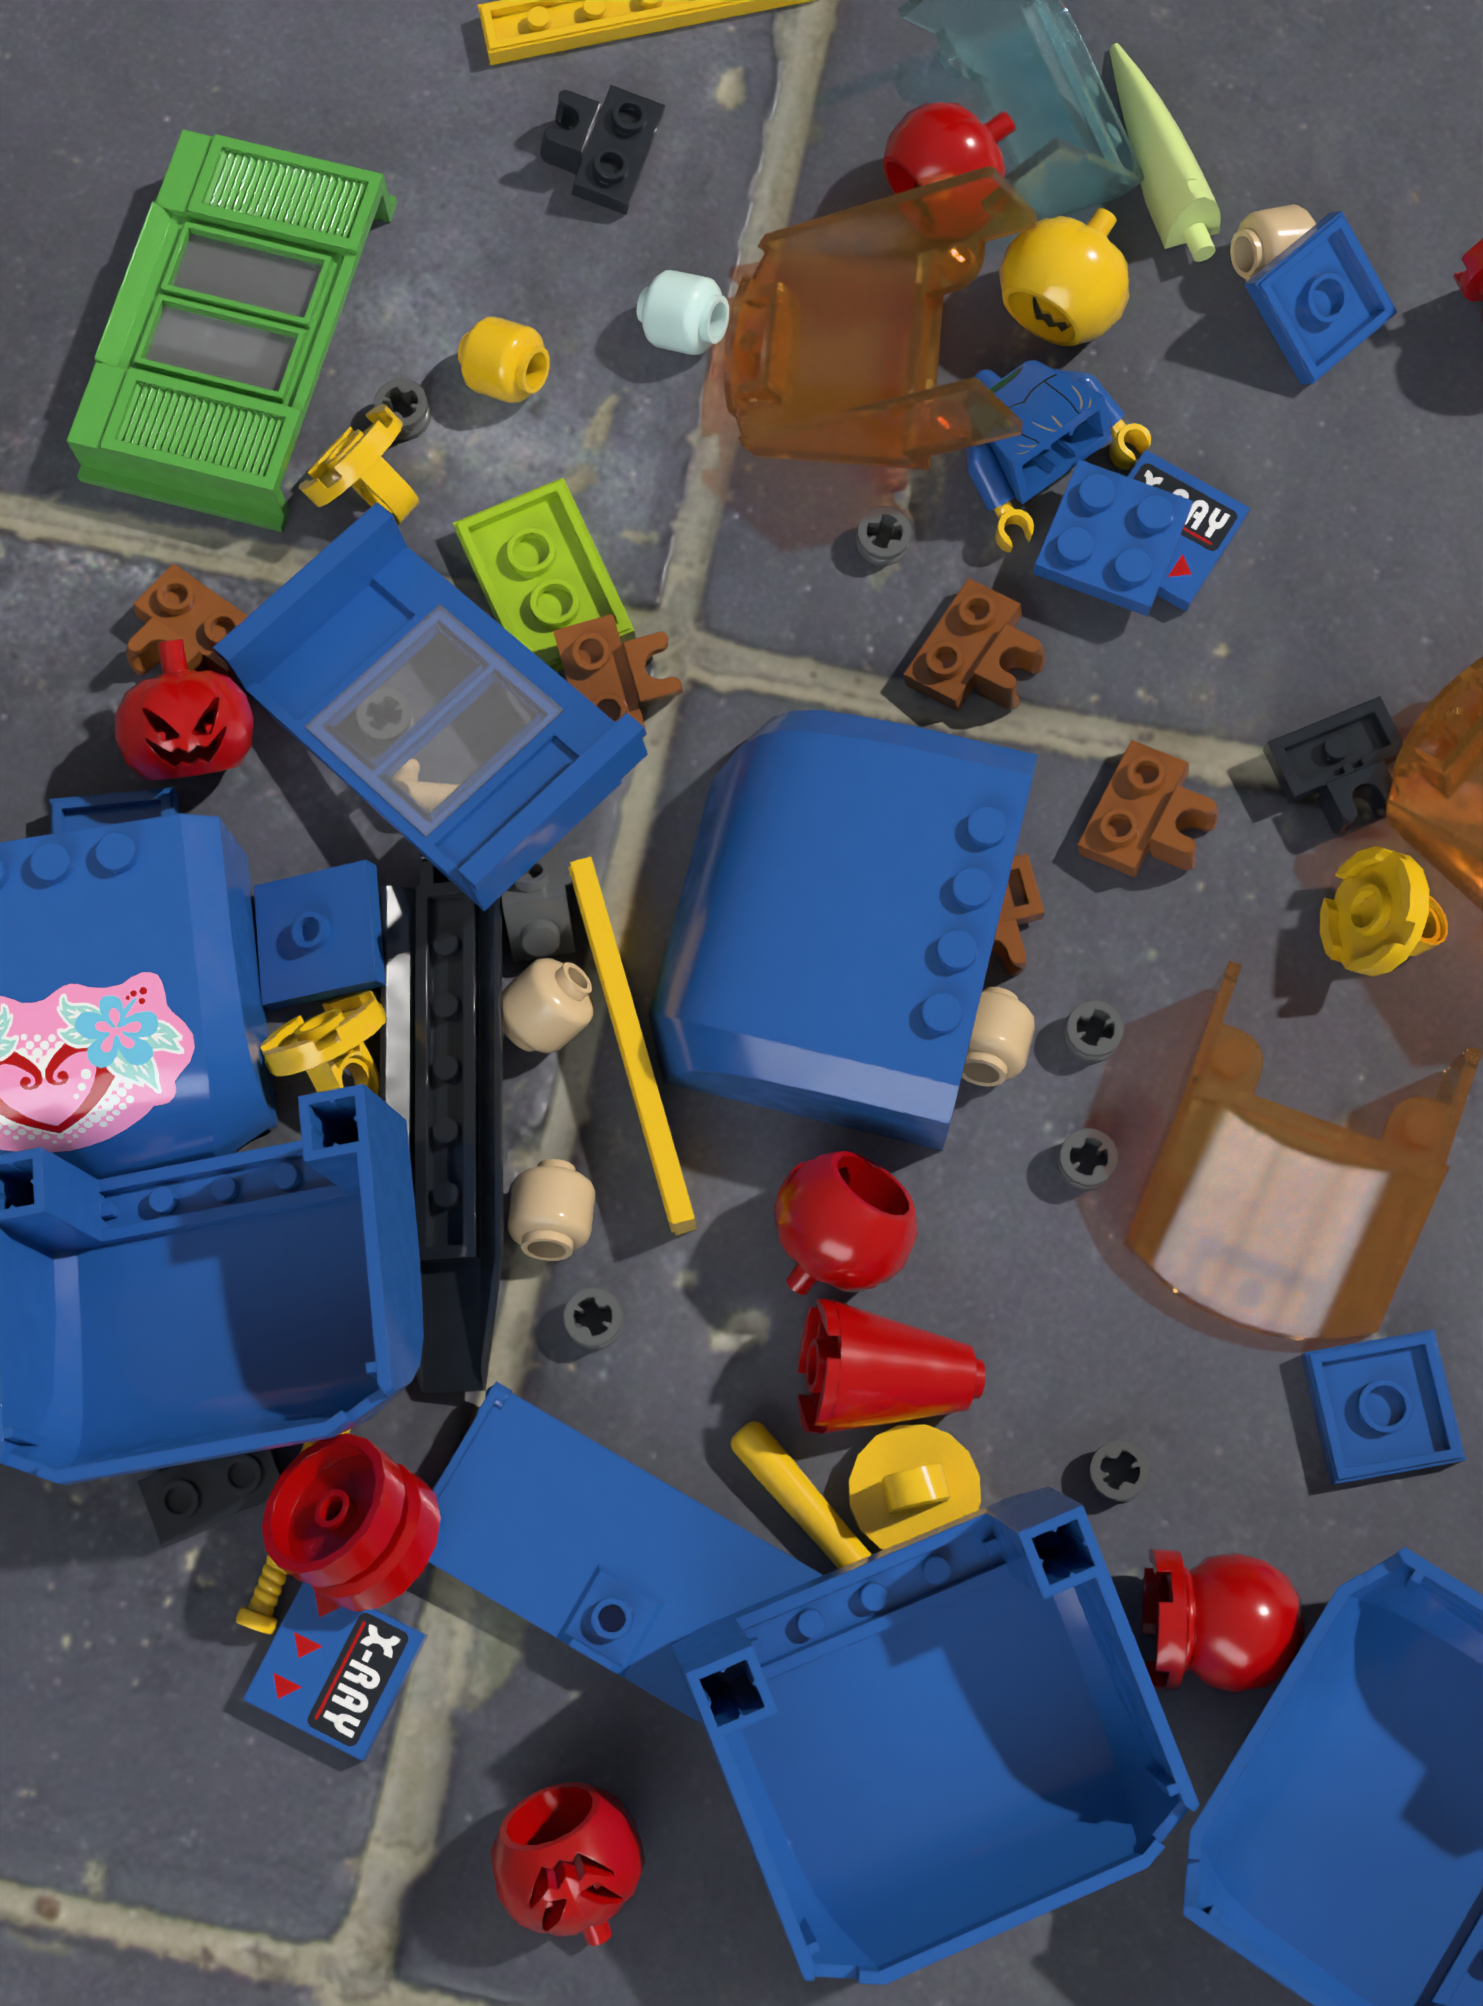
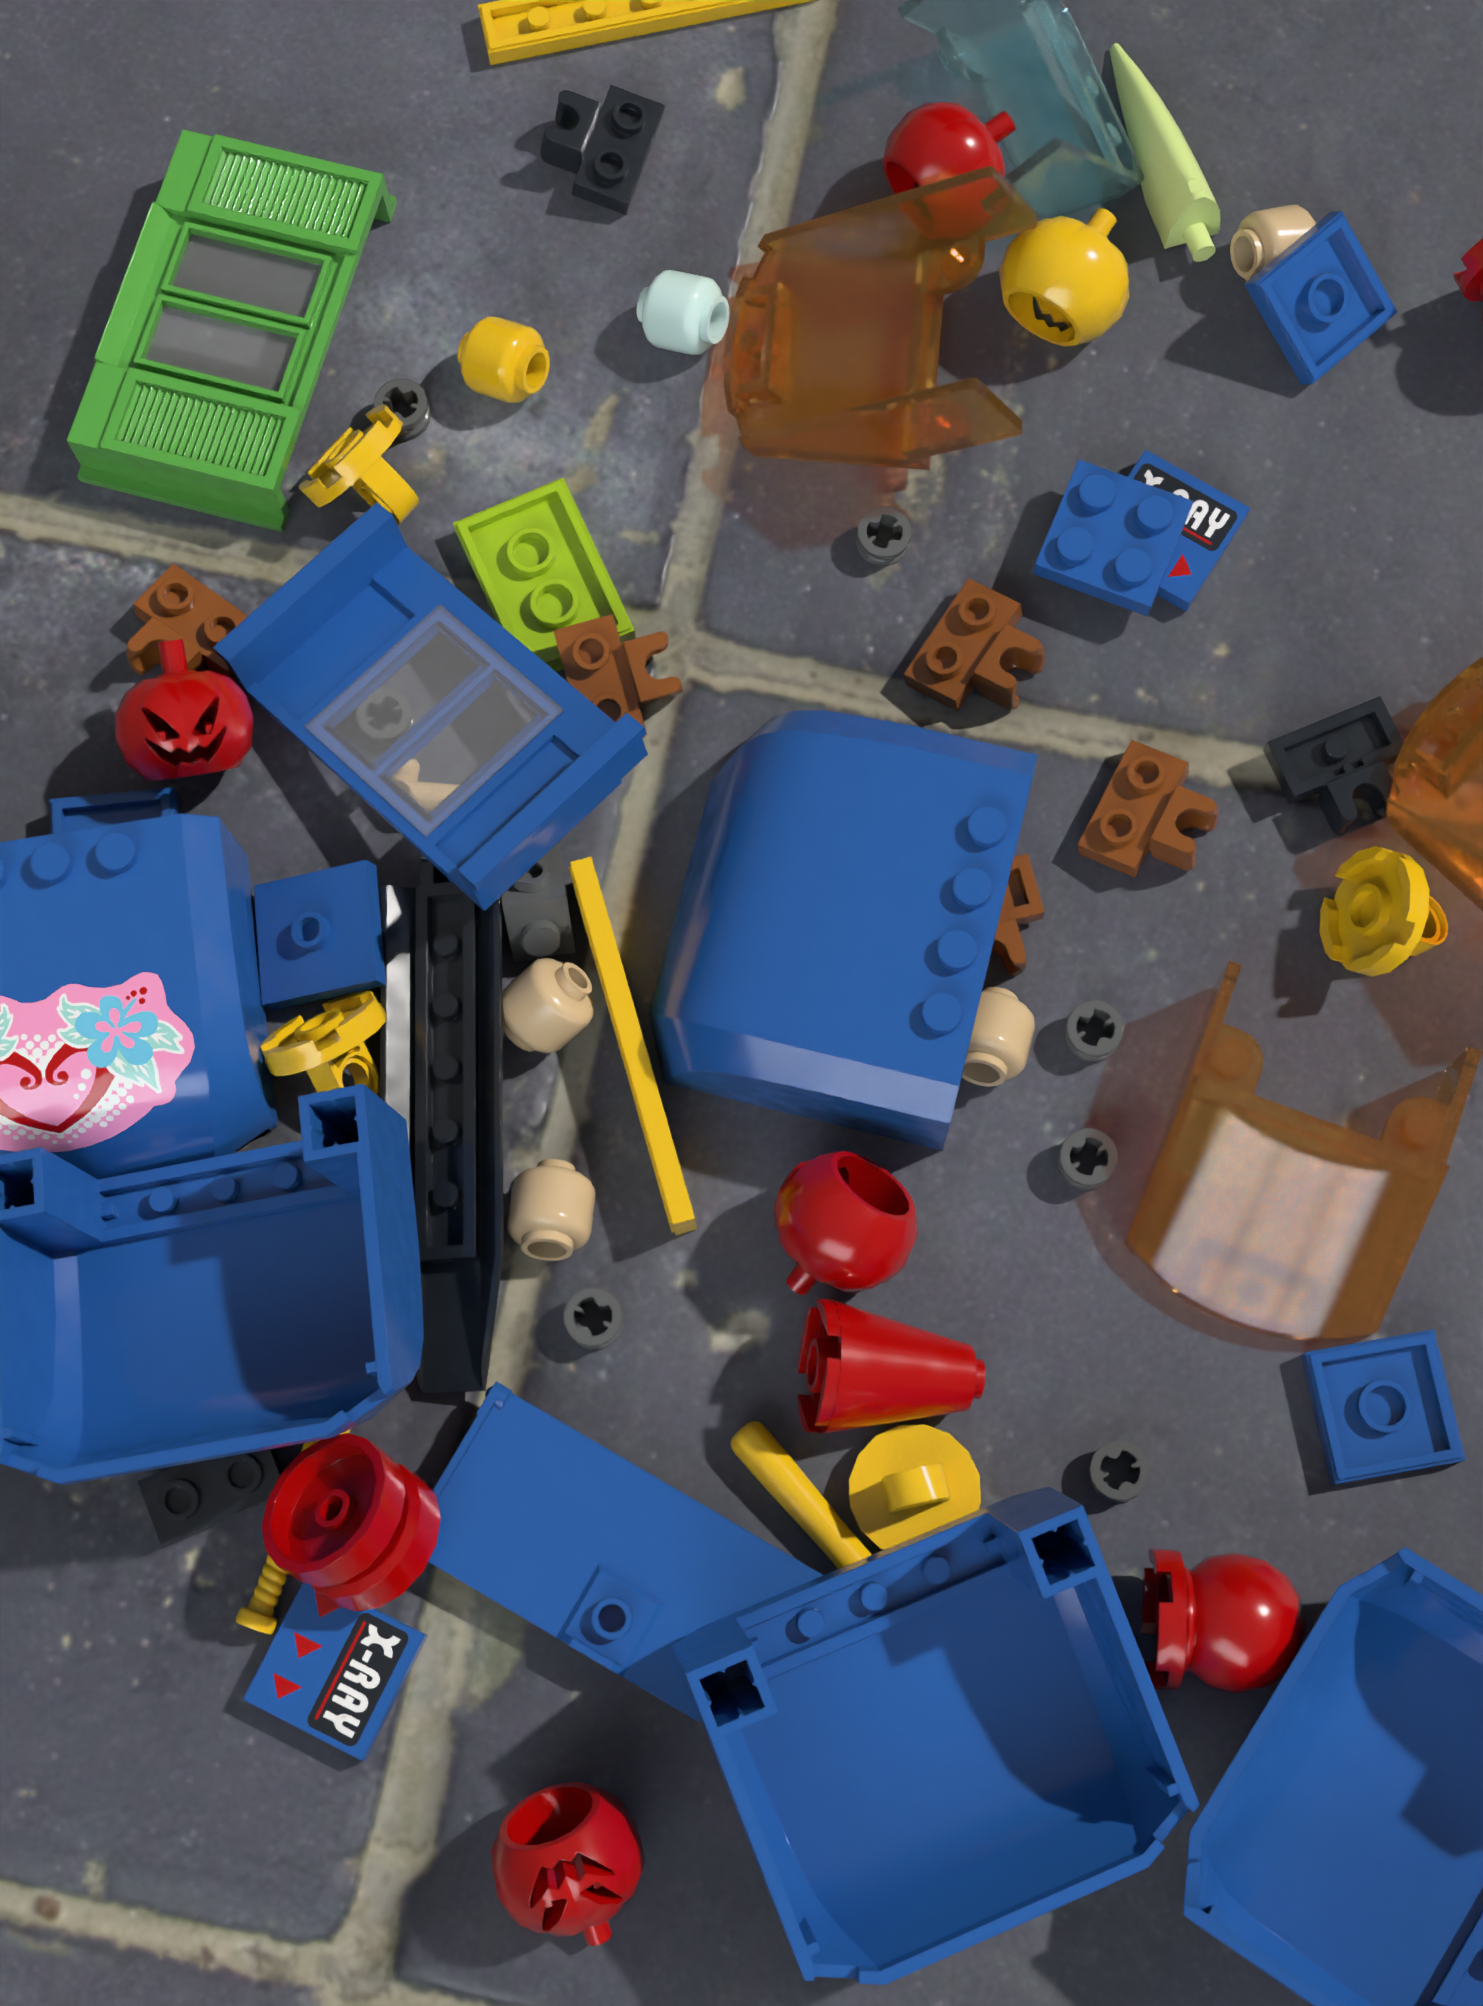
(1063, 421): blue torso -> none

